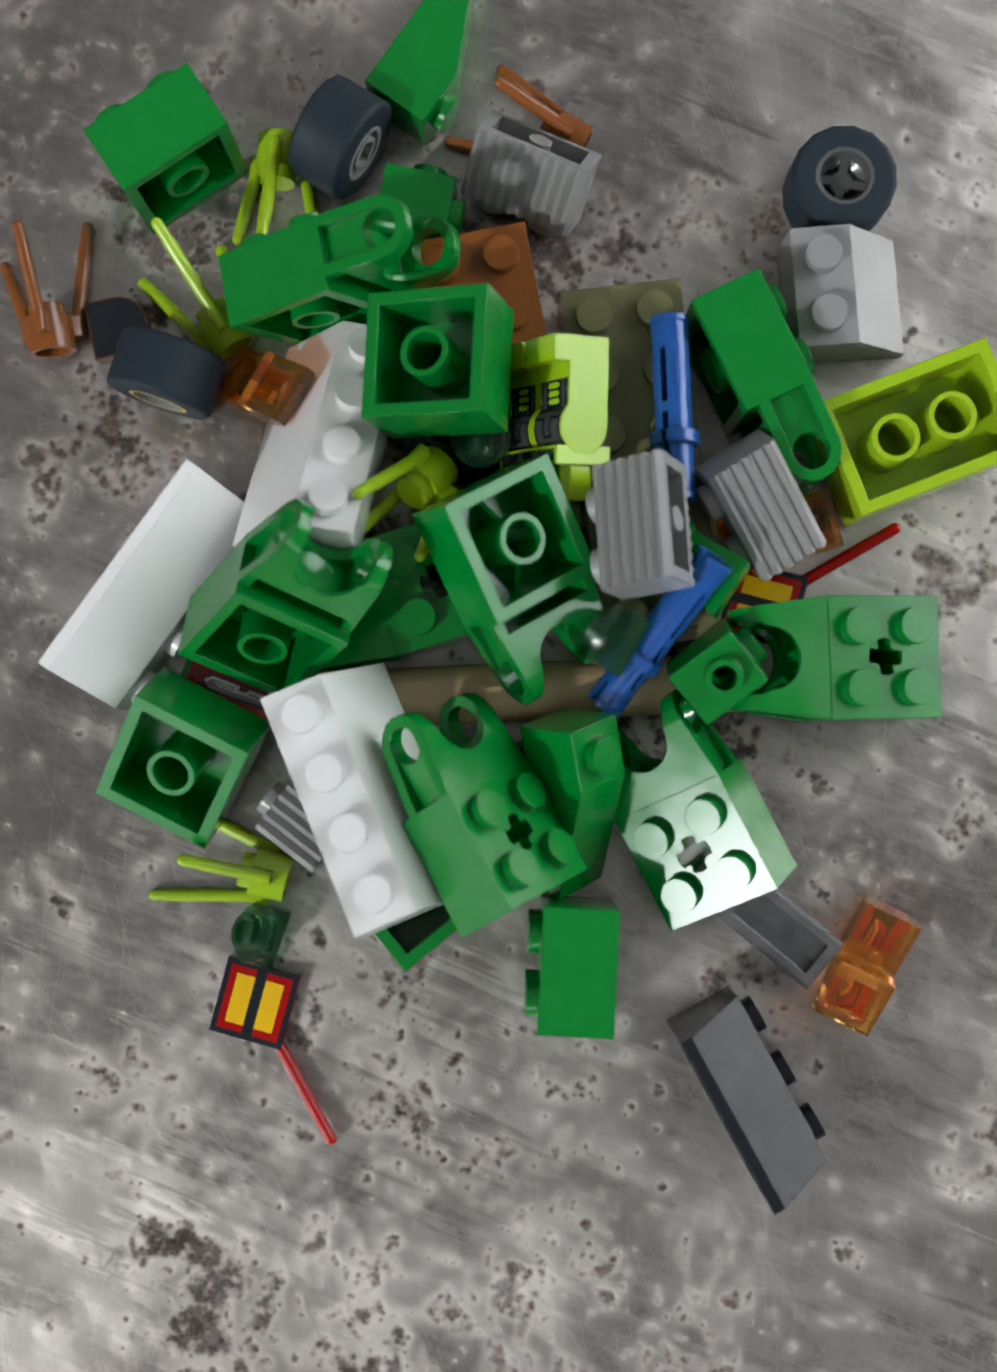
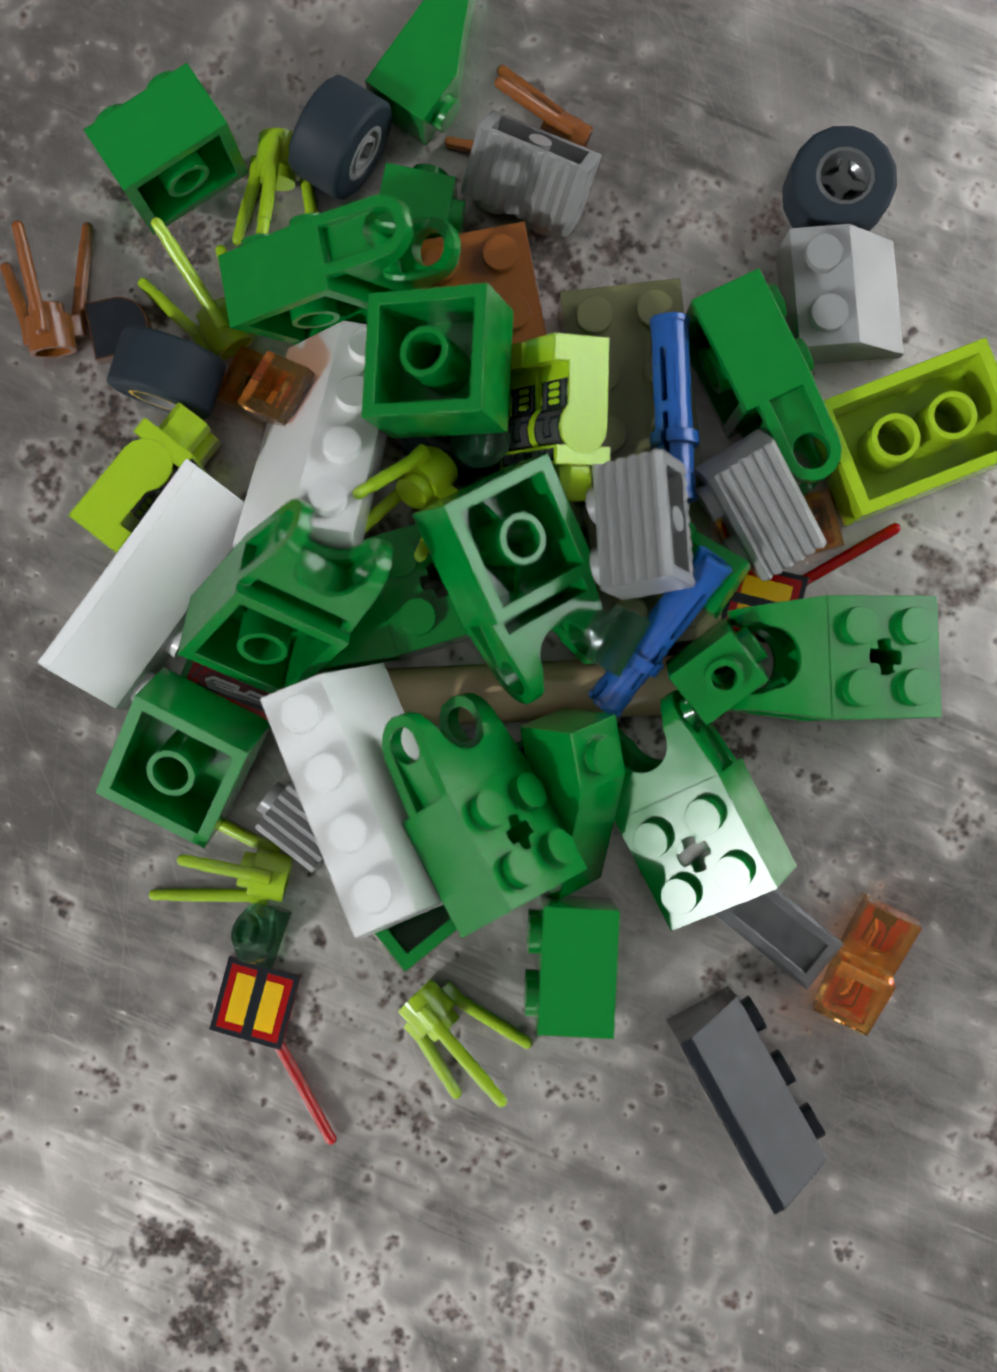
(141, 473): none -> lime hips
(431, 1016): none -> lime plant

